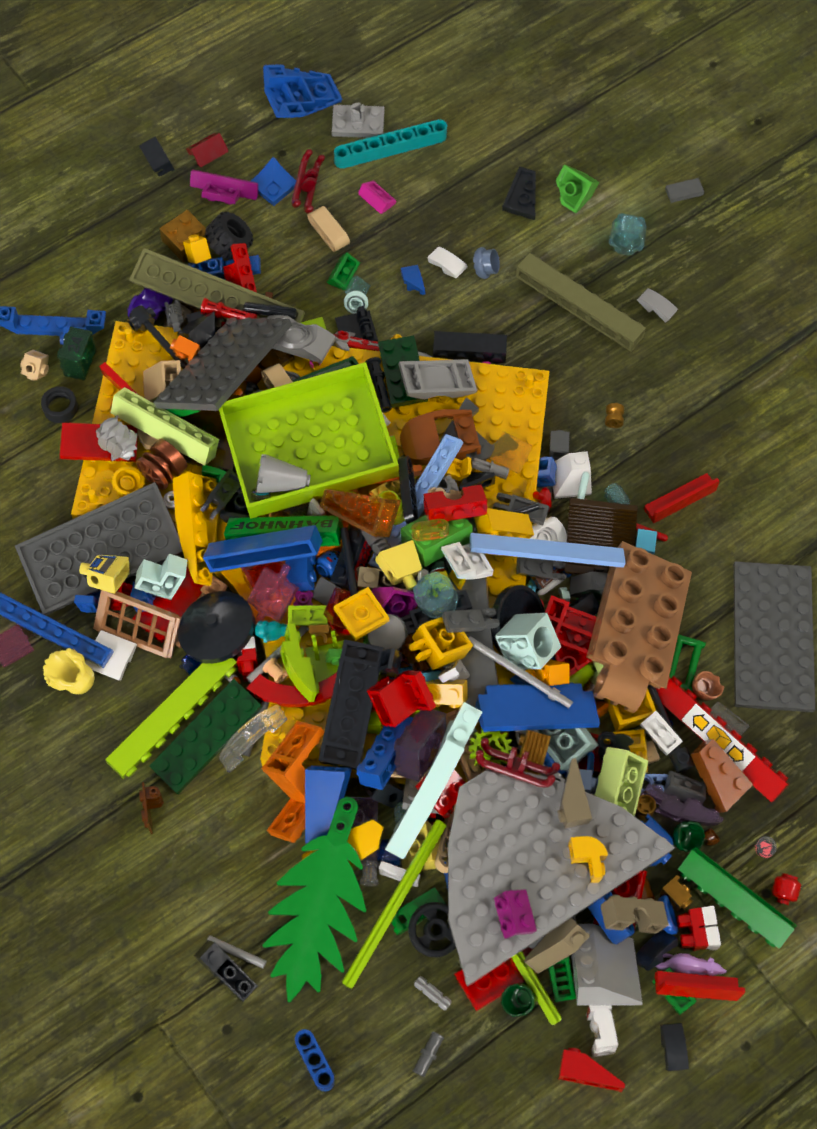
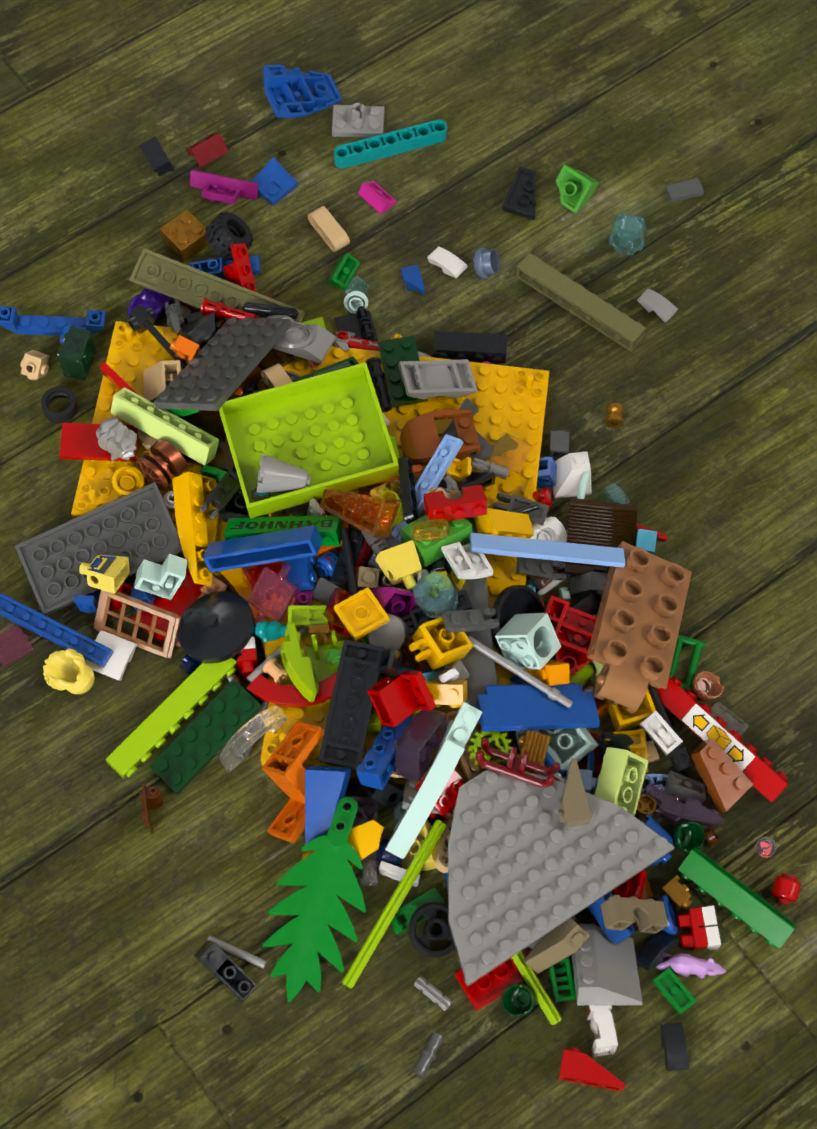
(196, 249): yellow brick -> none
(306, 181): dark red piece -> none
(314, 1050): blue beam -> none
(515, 913): magenta bracket -> none
(589, 850): yellow brick -> none
(681, 497): red panel -> none
(698, 986): red panel -> none
(773, 637): dark grey plate -> none

